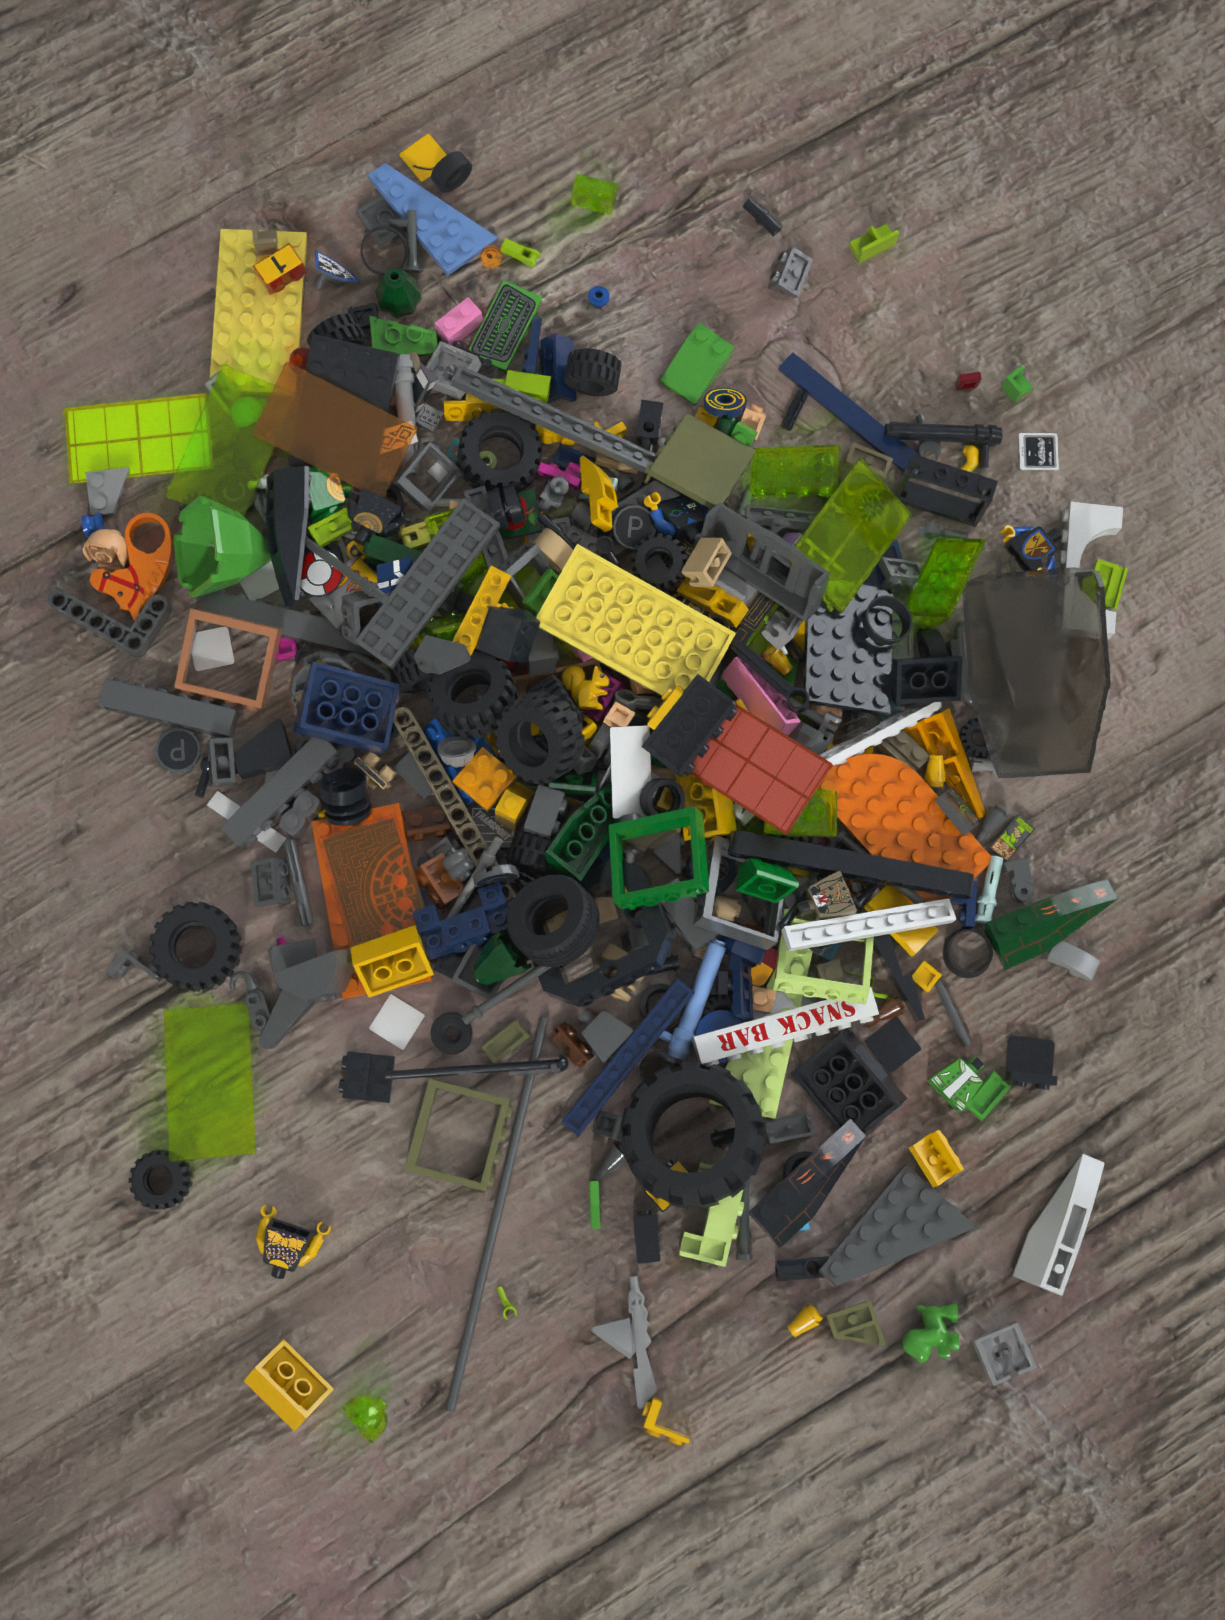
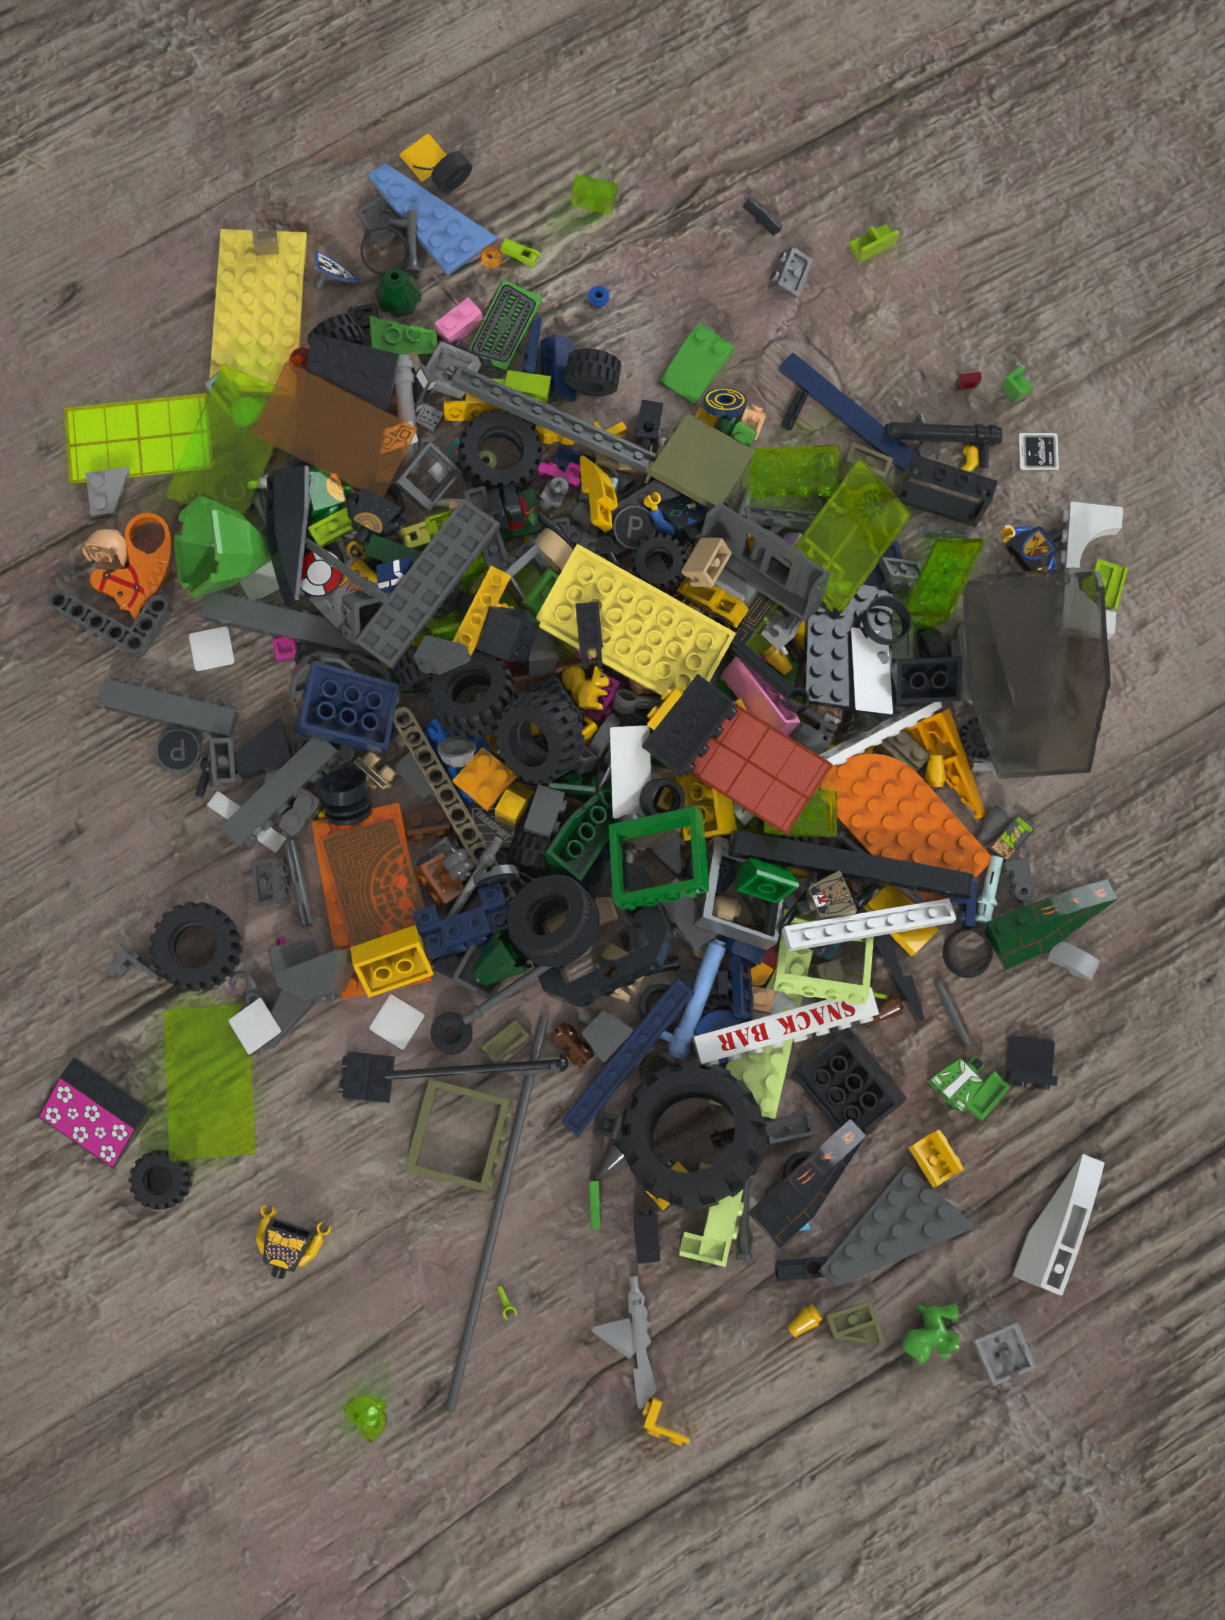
(92, 523): blue wheel -> none
(95, 1112): none -> slope
(211, 694): nougat window -> none
(254, 1026): none -> white sticker
(279, 269): brick -> none
(288, 1385): yellow slope -> none
(589, 631): none -> black hinge
(619, 716): light nougat tile -> none
(871, 677): none -> white sticker
(893, 1045): black sticker -> none
(925, 976): yellow tile -> none
(957, 811): dark grey tile -> none

